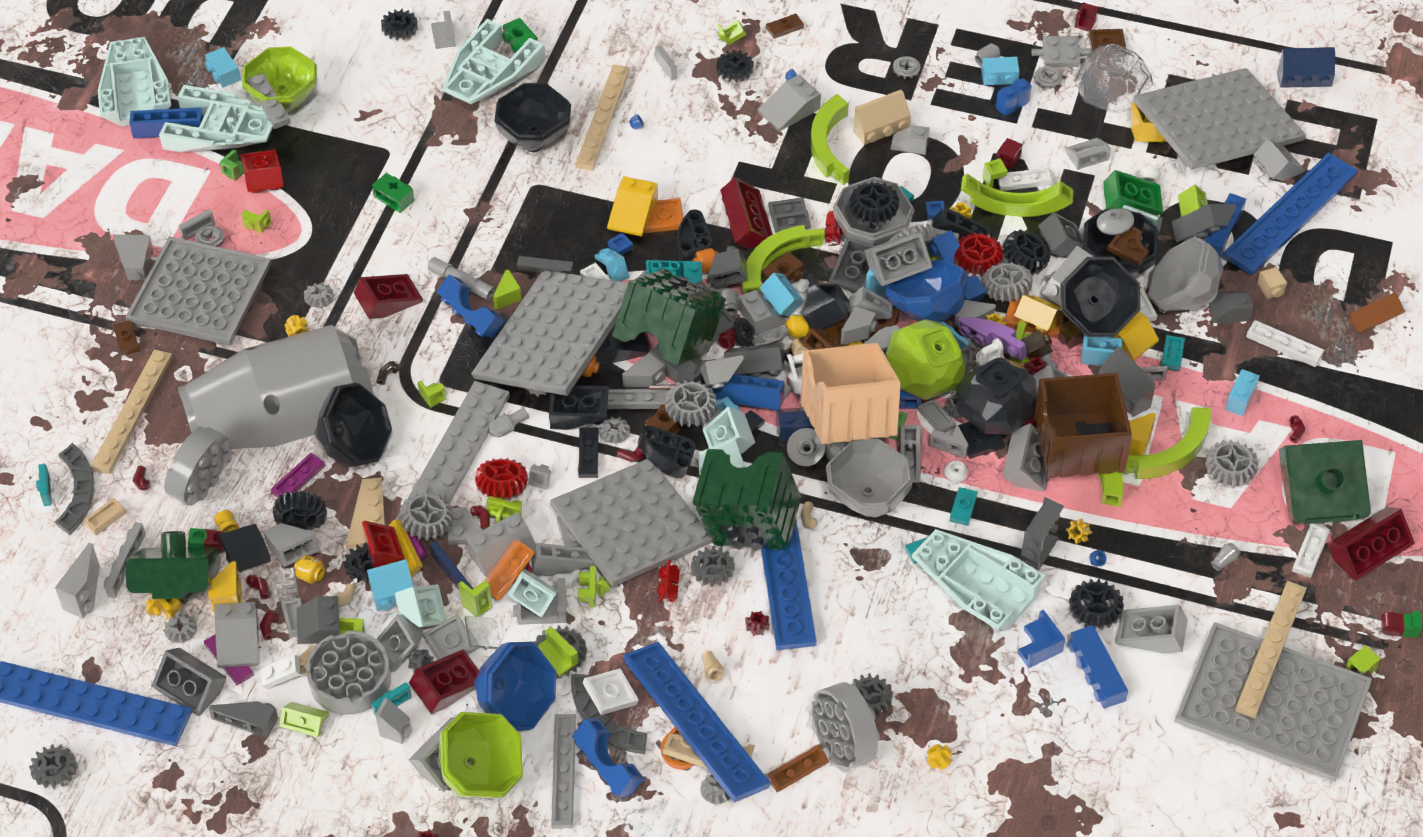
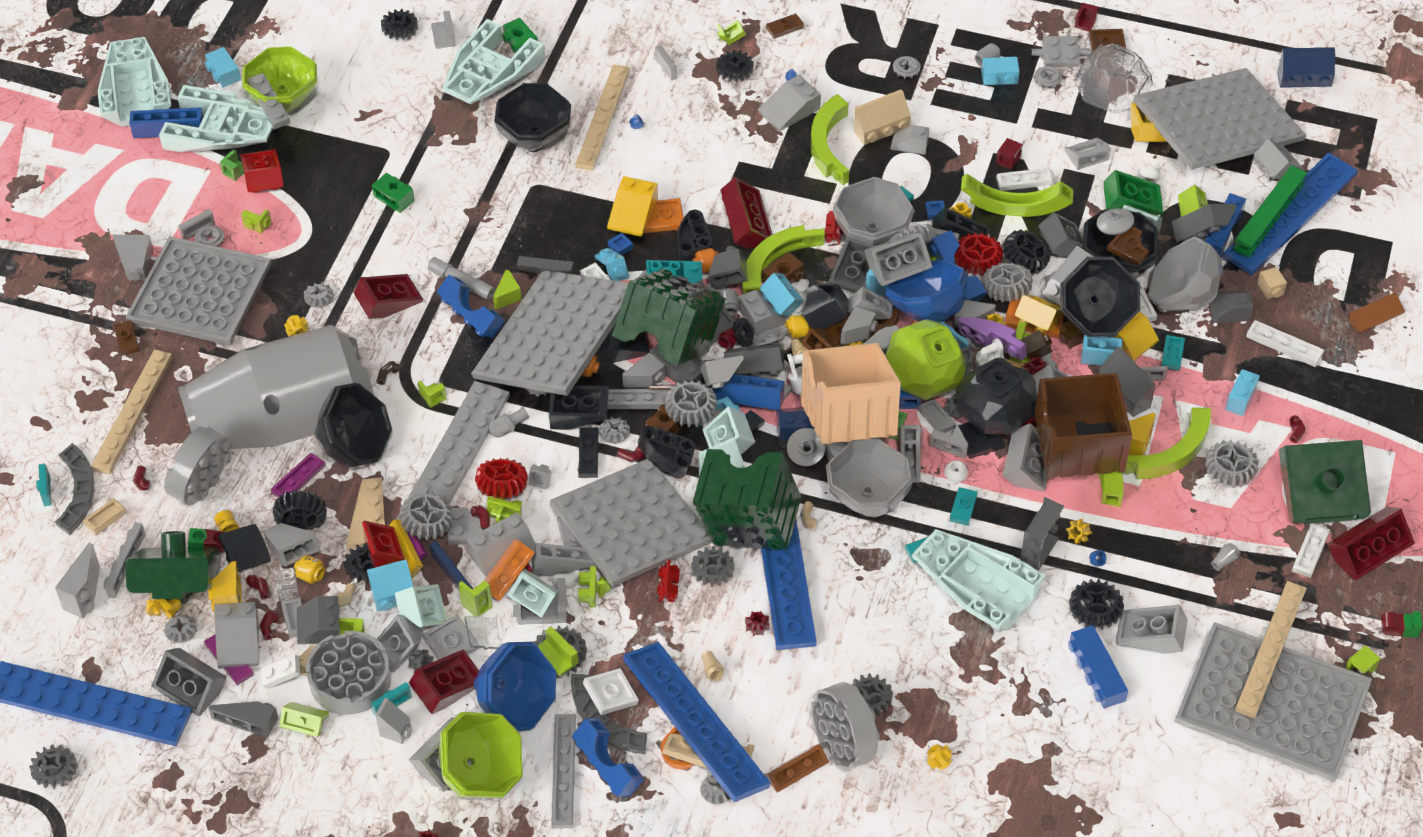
(789, 214): dark grey slope -> none
(874, 202): black gear -> none
(993, 170): lime panel -> none
(1013, 96): blue brick -> none
(1045, 638): blue panel -> none
(1270, 211): none -> green piece

